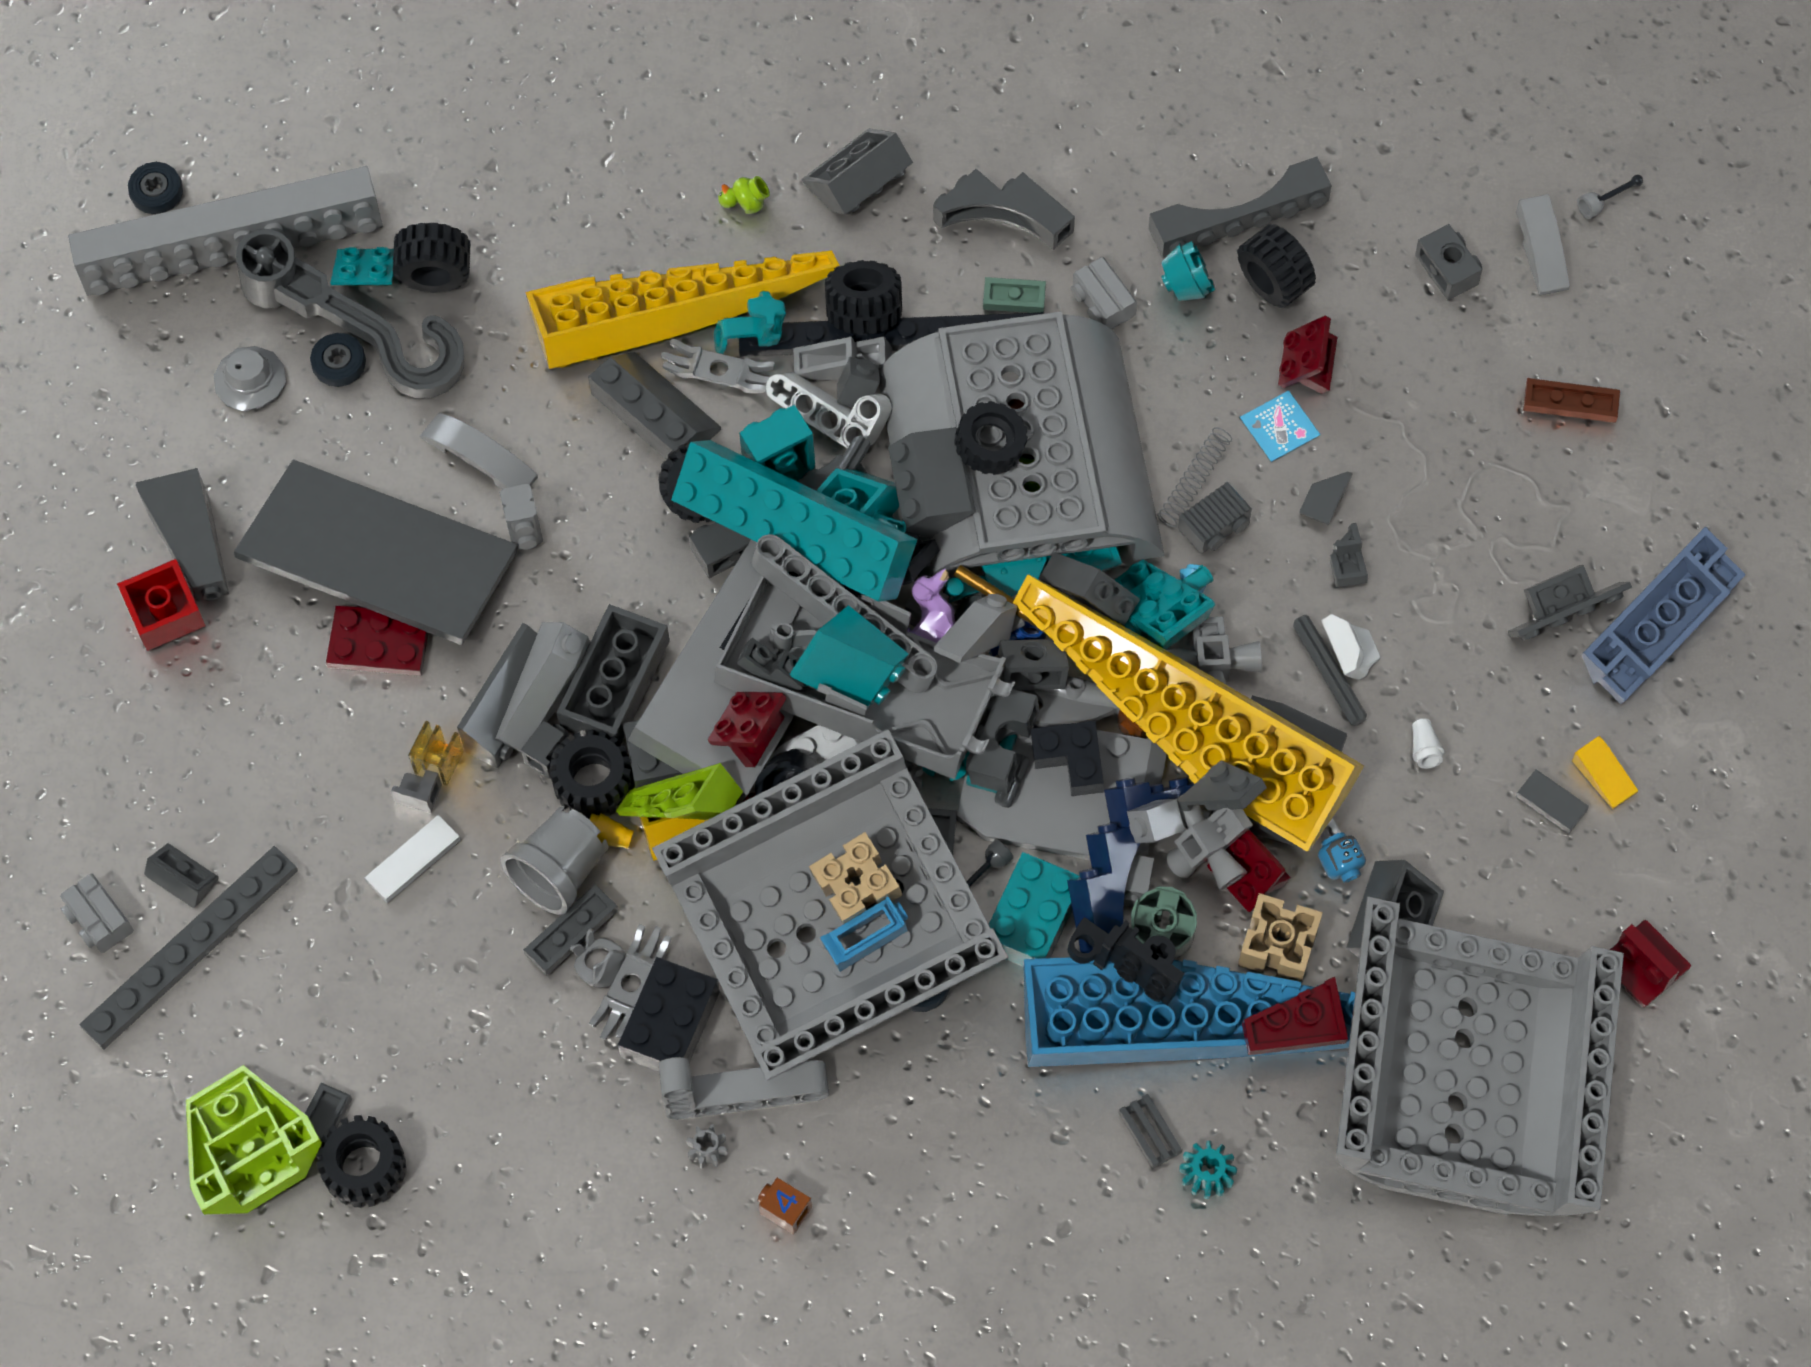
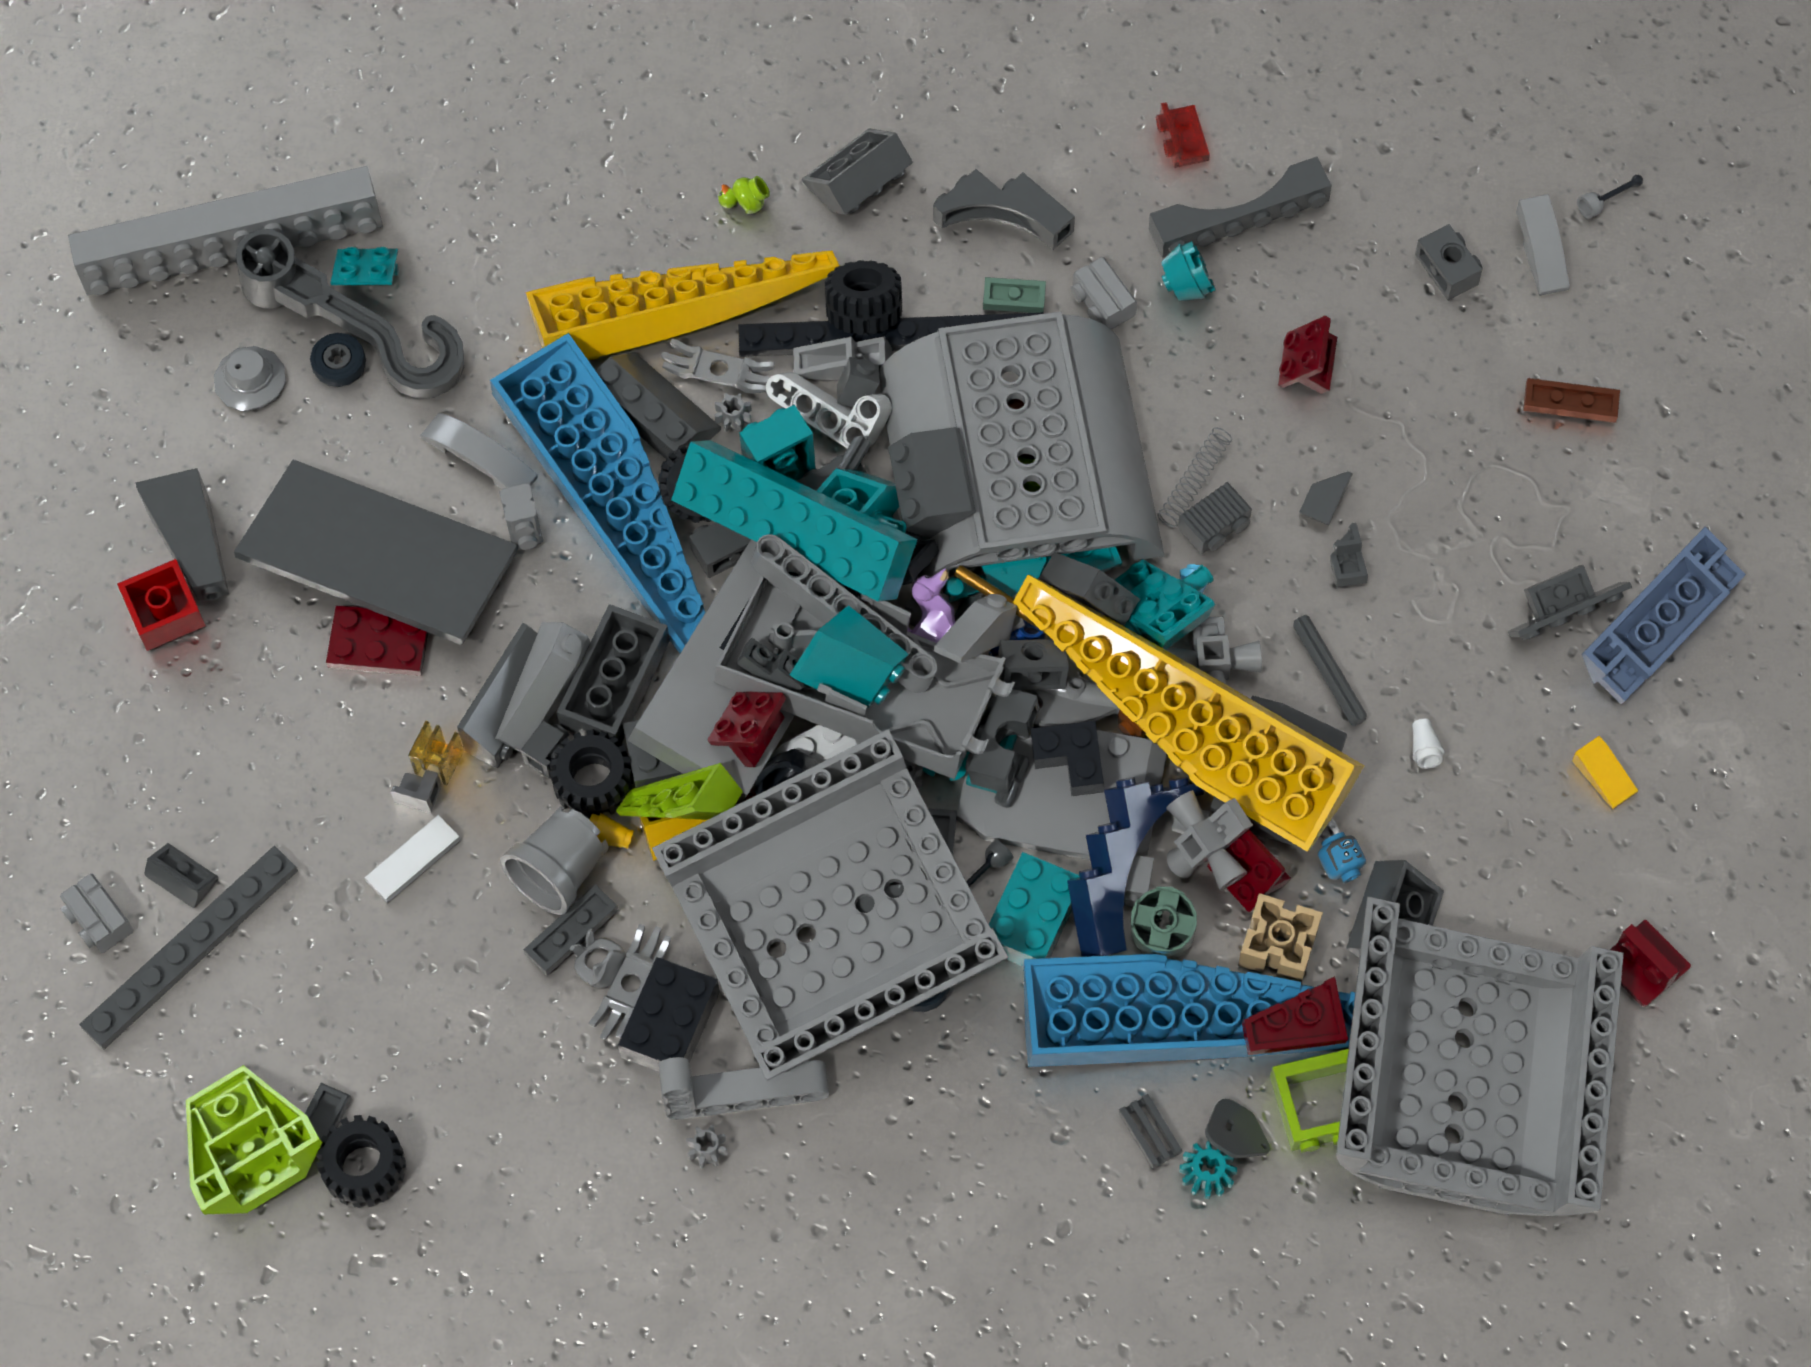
(150, 176): black bush -> none
(431, 257): black tyre -> none
(604, 476): none -> dark azure wedge
(733, 412): none -> light grey gear
(764, 324): teal piece -> none
(784, 1205): dark orange brick -> none
(845, 958): dark azure window -> none
(859, 860): tan brick -> none
(983, 459): black tyre -> none
(1135, 962): black plate -> none
(1155, 821): light grey brick -> none
(1183, 135): none -> clear red bracket
(1223, 788): dark grey wing -> none
(1245, 1135): none -> dark grey piece
(1276, 265): black tyre -> none
(1280, 426): medium azure sticker -> none
(1298, 1072): none -> lime window
(1352, 646): white slope -> none
(1552, 801): dark grey tile -> none

